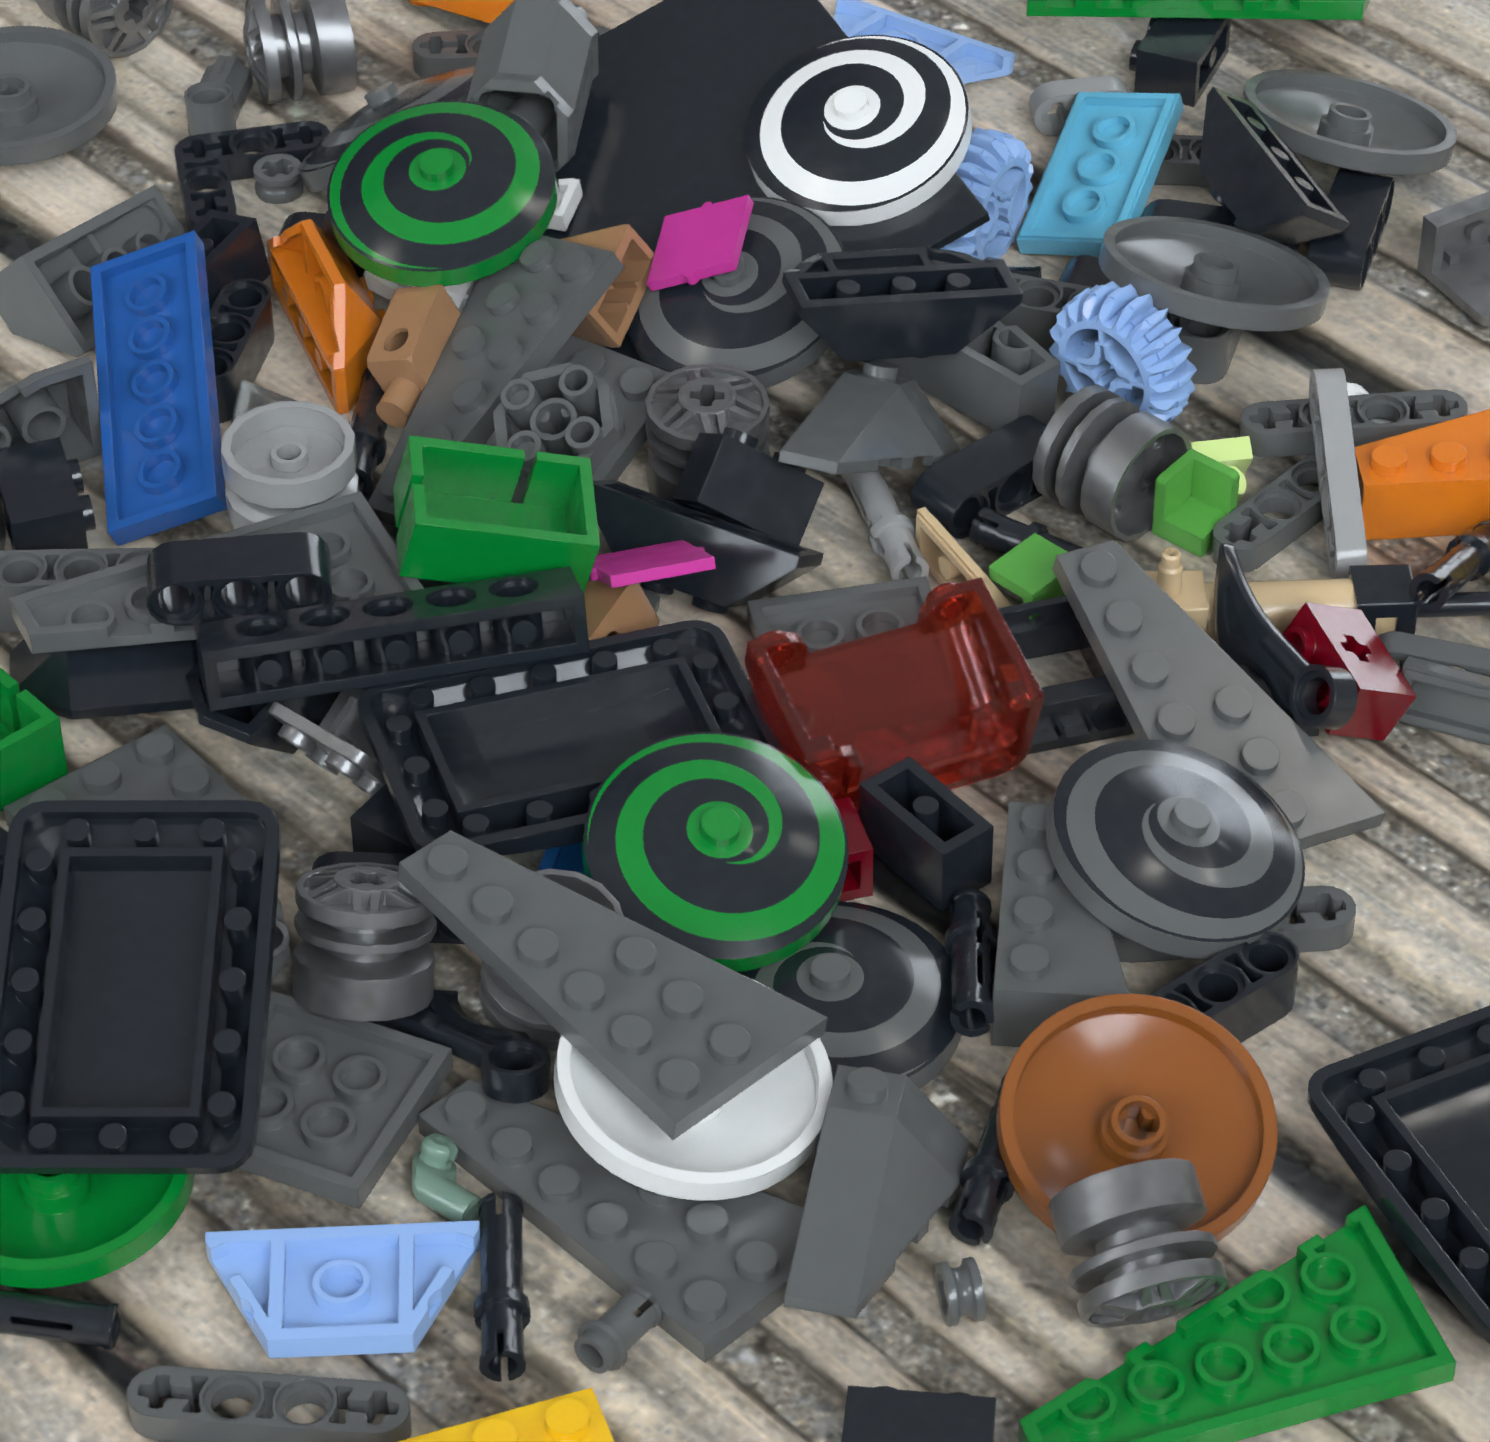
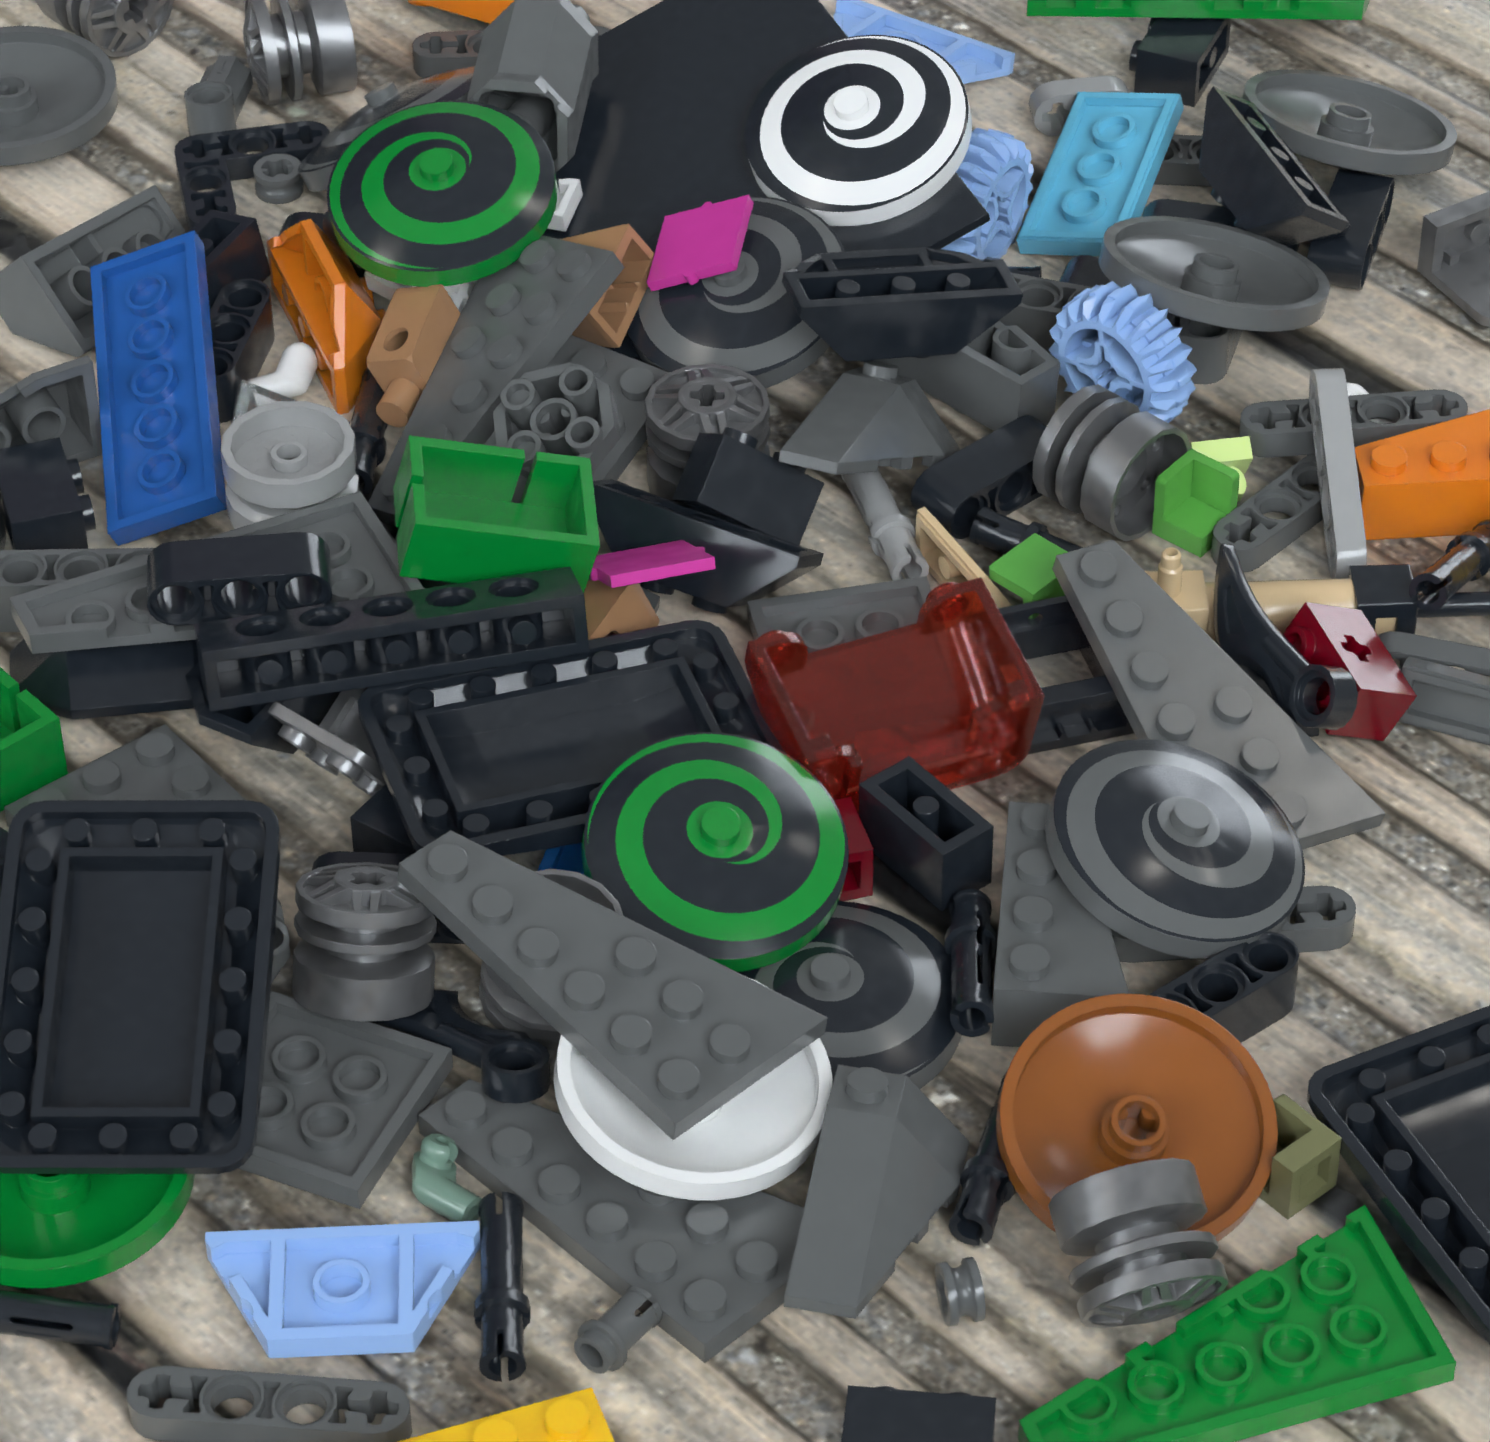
(292, 373): none -> white arm
(1304, 1159): none -> olive panel

